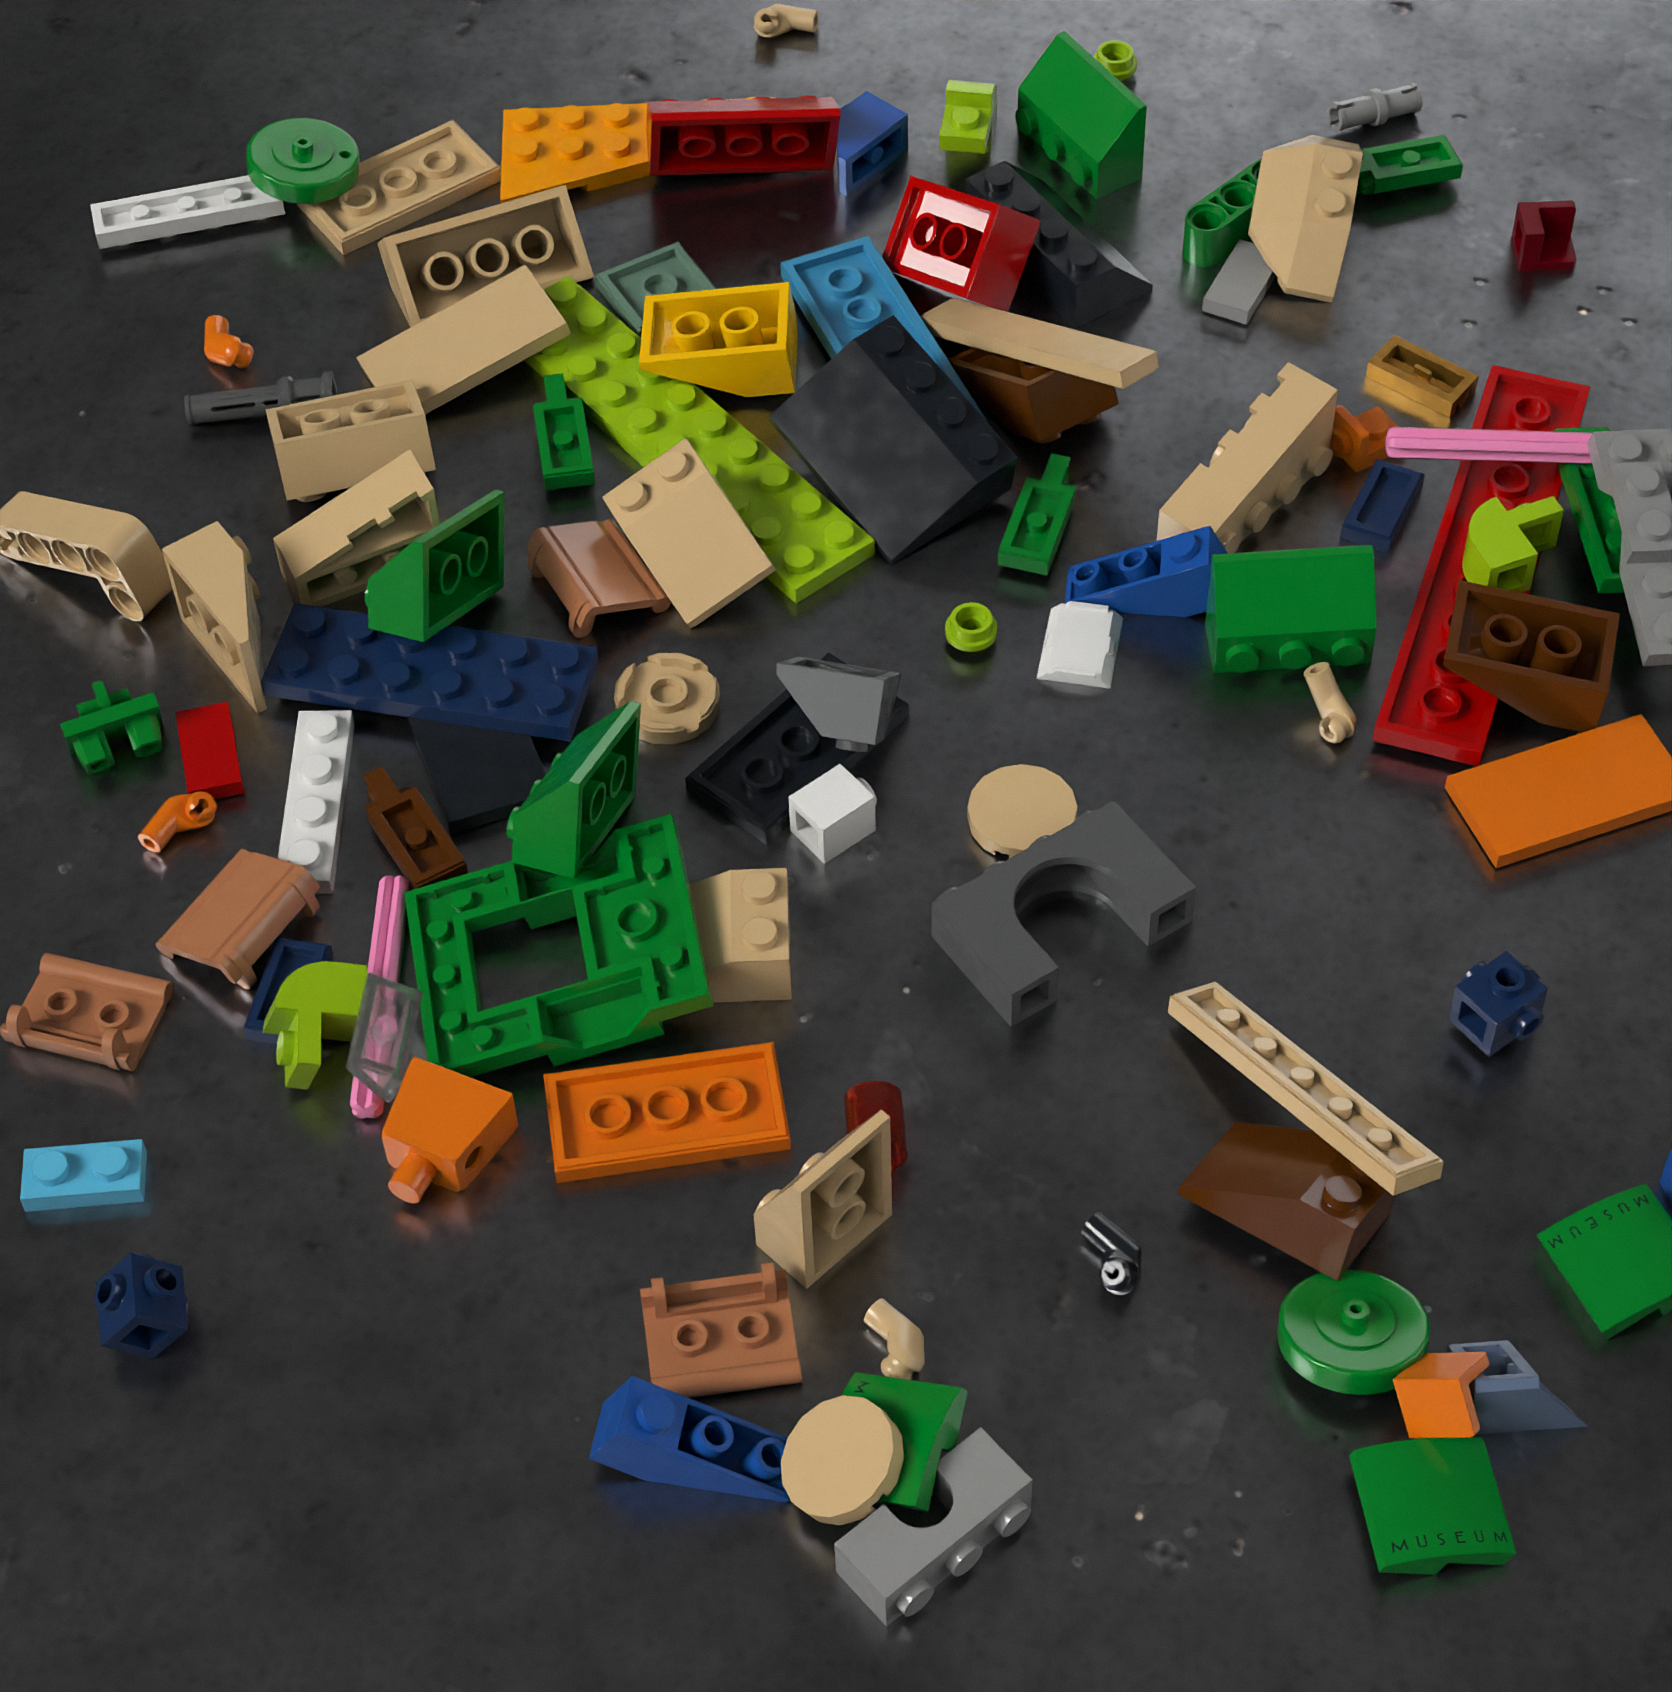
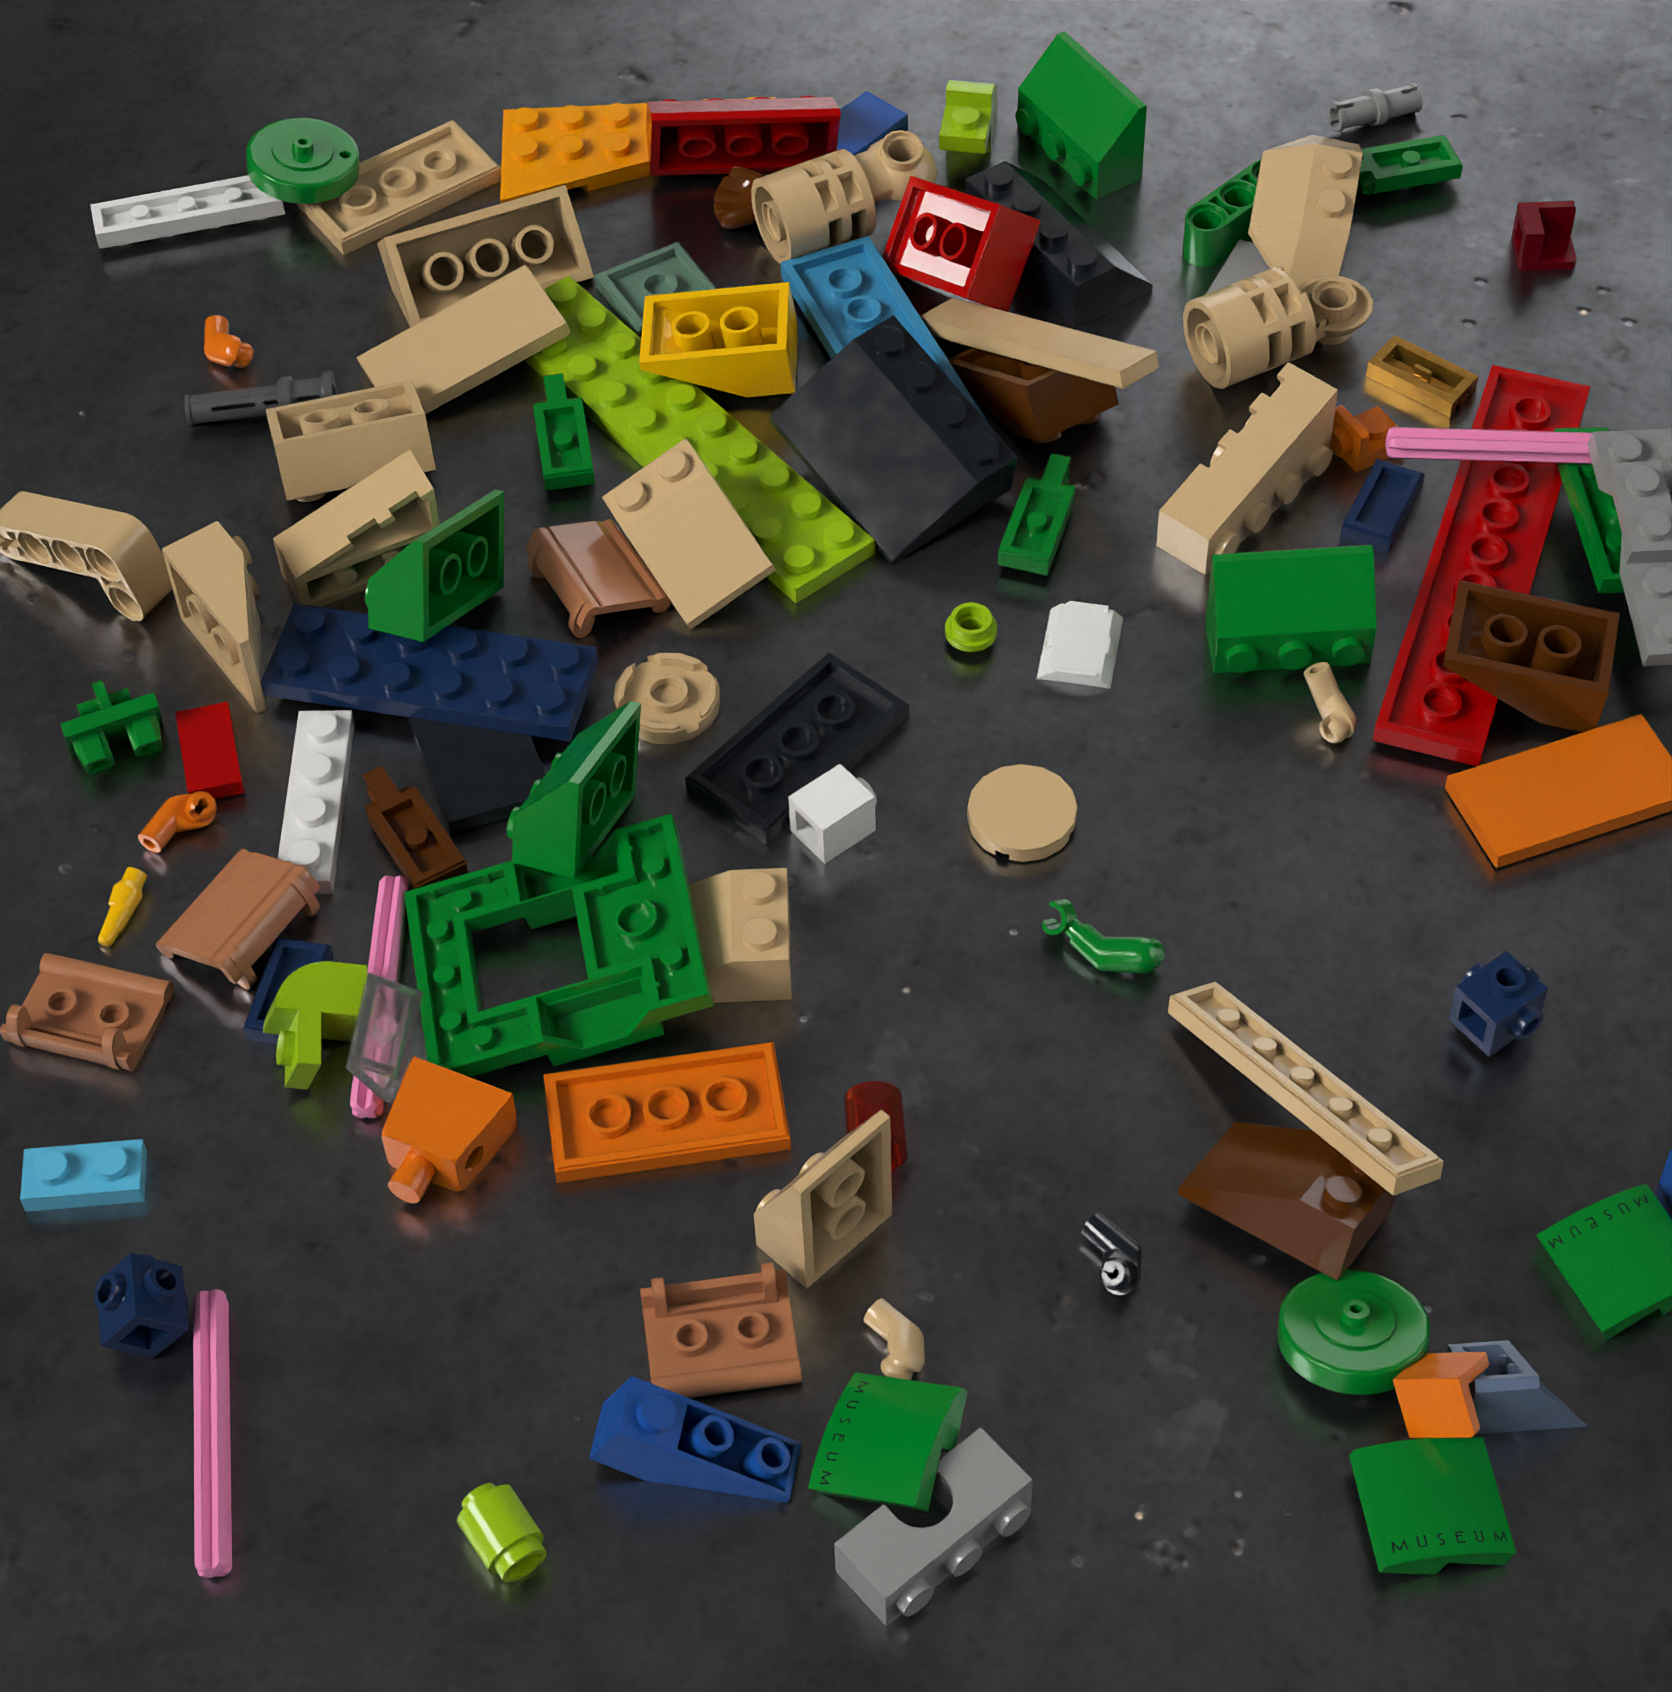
(123, 903): none -> yellow piece
(212, 1435): none -> bright pink axle
(502, 1531): none -> lime brick
(734, 199): none -> reddish brown piece
(783, 18): tan arm -> none
(835, 194): none -> tan cylinder
(841, 1459): tan tile -> none
(842, 699): dark grey slope -> none
(1094, 855): dark grey arch -> none
(1105, 953): none -> green arm
(1117, 58): lime plate -> none
(1152, 578): blue slope -> none
(1269, 323): none -> tan cylinder
(1505, 543): lime brick -> none

